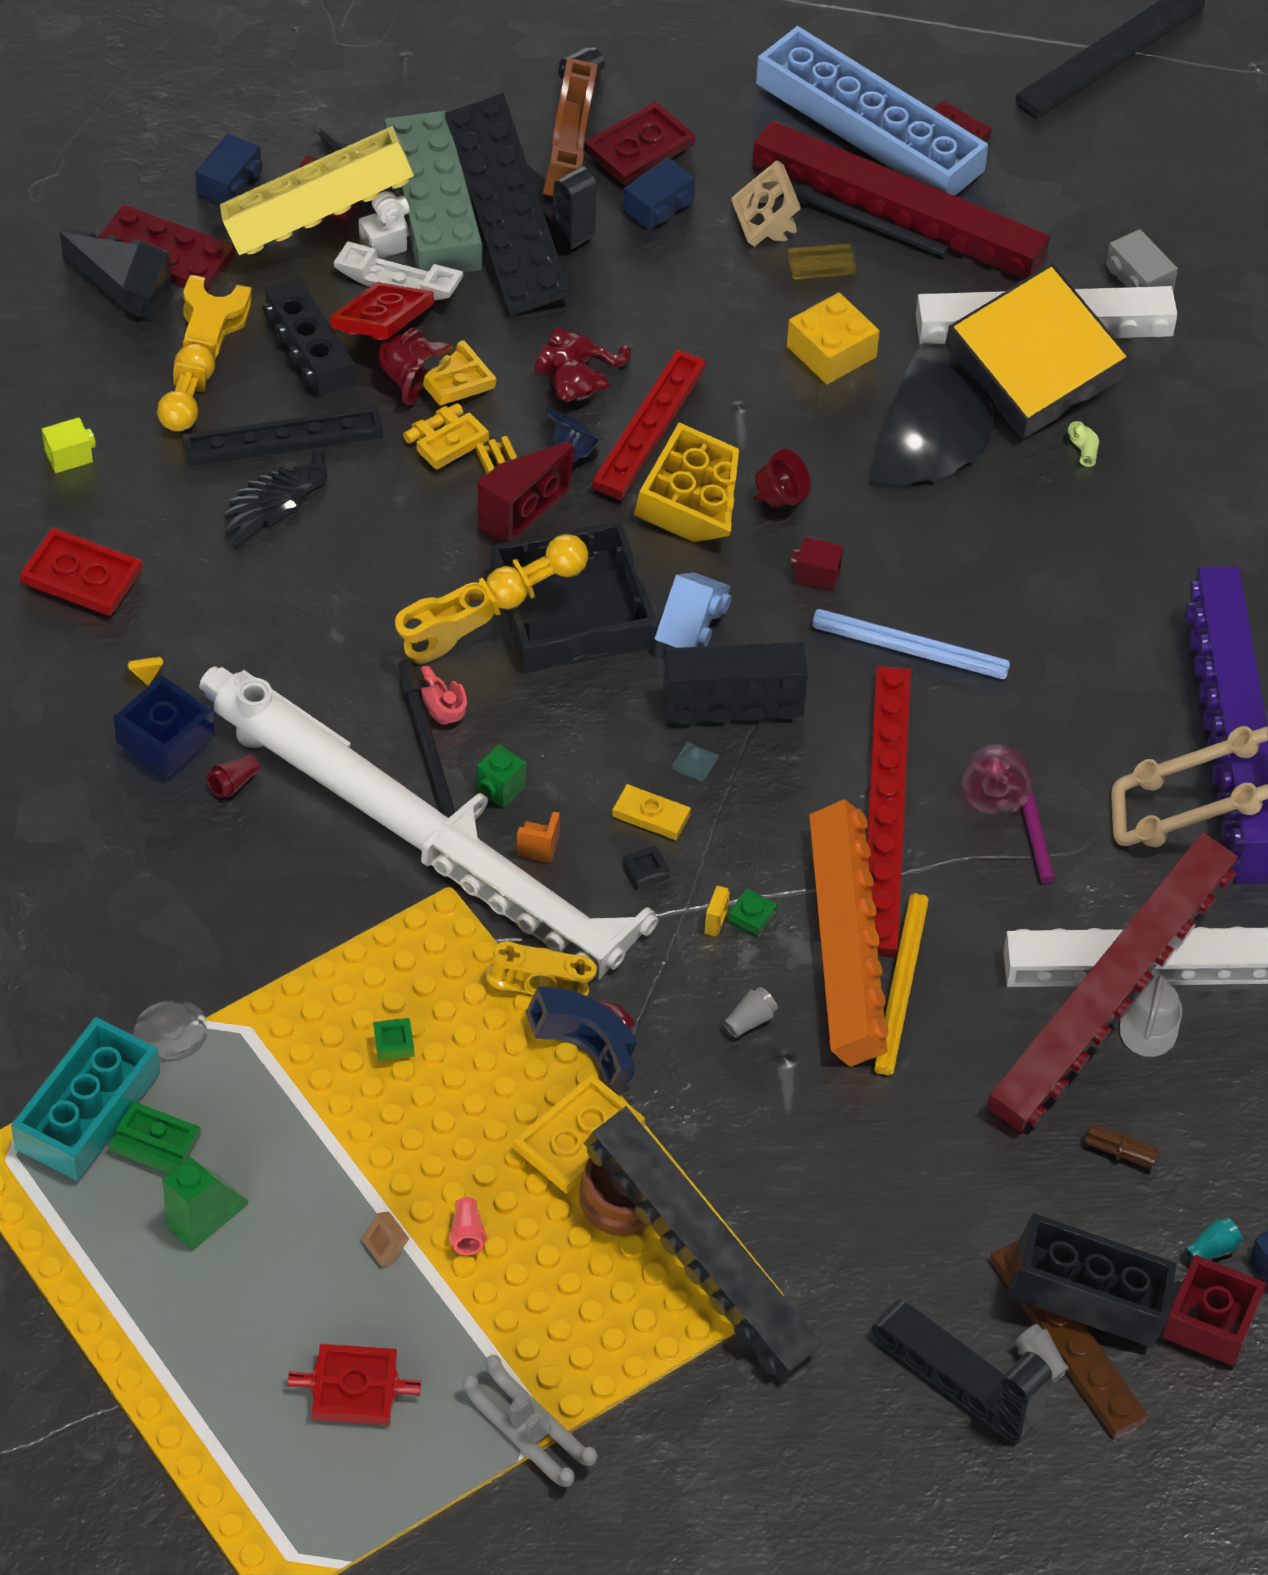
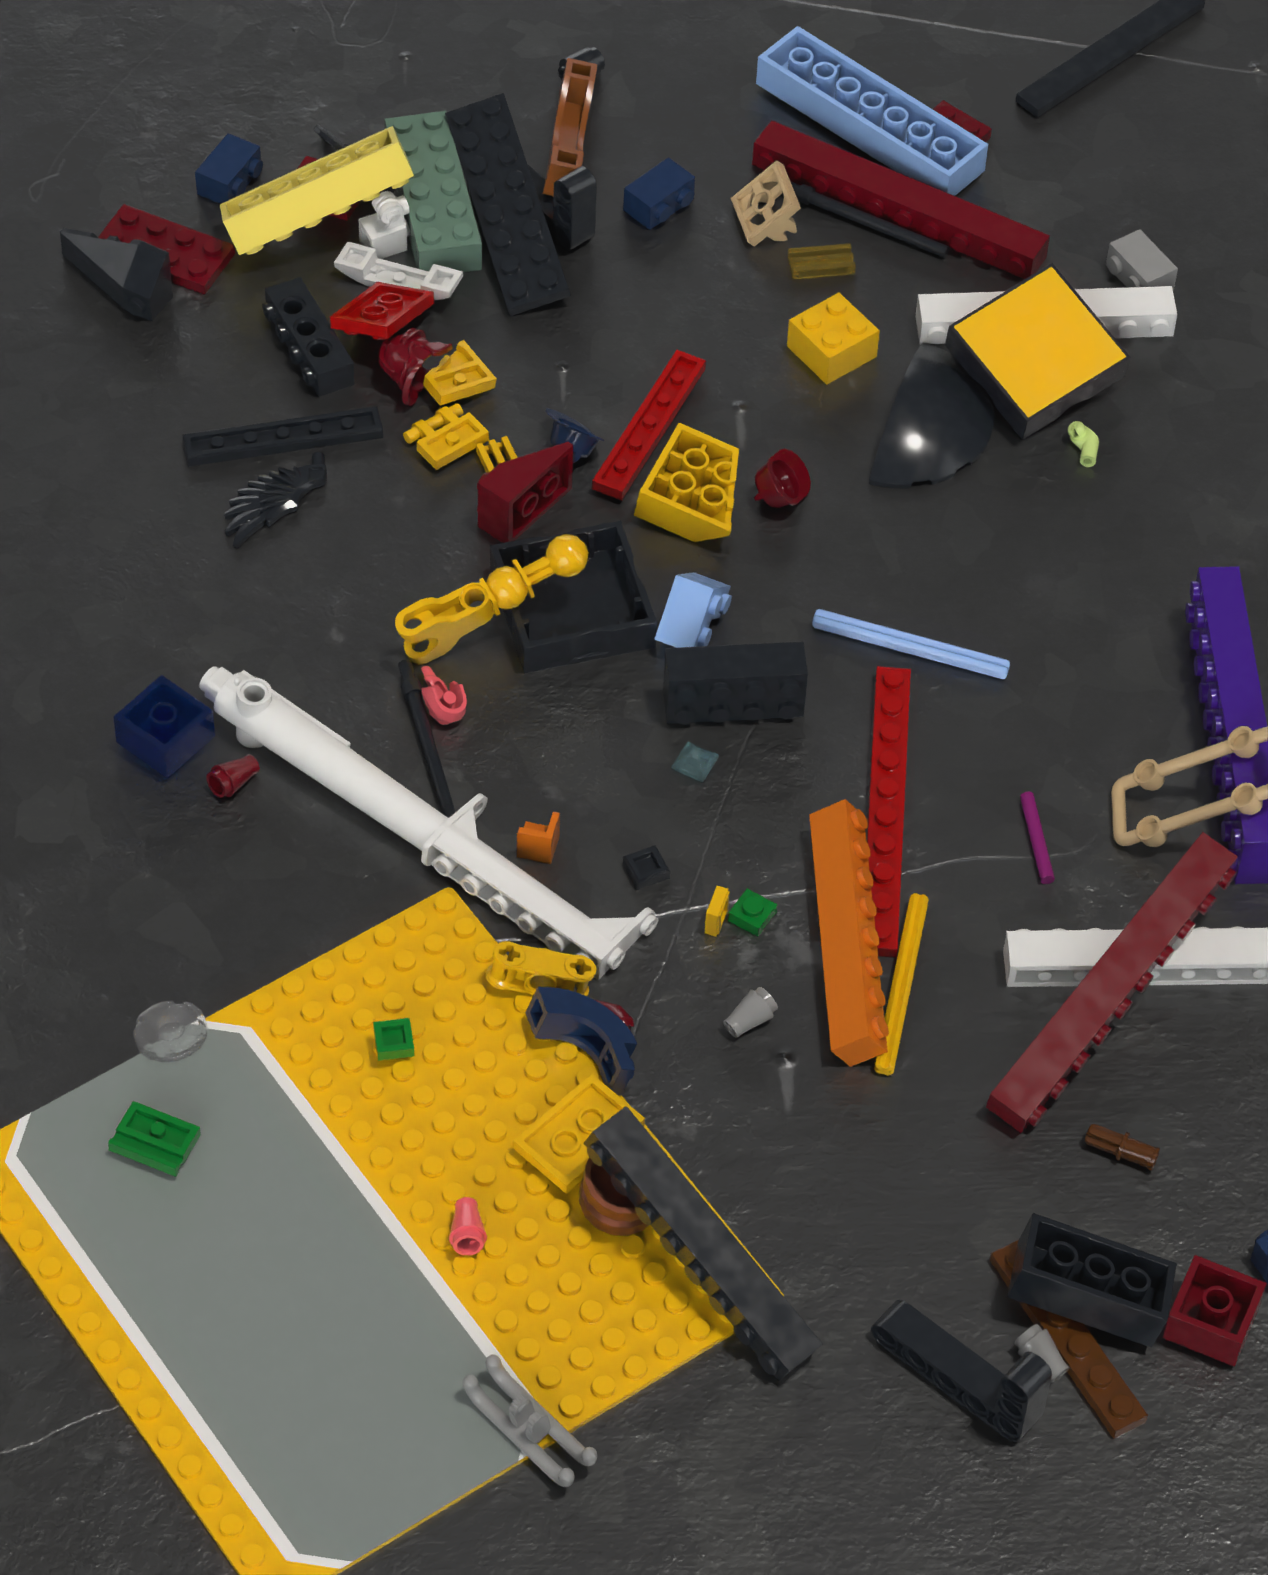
(68, 444): neon yellow brick -> none
(81, 571): red plate -> none
(85, 1098): teal brick -> none
(146, 668): yellow slope -> none
(198, 1202): green slope -> none
(209, 322): yellow piece -> none
(354, 1384): red plate -> none
(385, 1238): medium nougat plate -> none
(501, 776): green brick -> none
(568, 357): dark red animal -> none
(639, 143): dark red plate -> none
(651, 812): yellow plate -> none
(817, 564): dark red brick -> none
(997, 779): clear pink cylinder -> none
(1152, 1020): light grey piece -> none
(1216, 1240): teal cone -> none

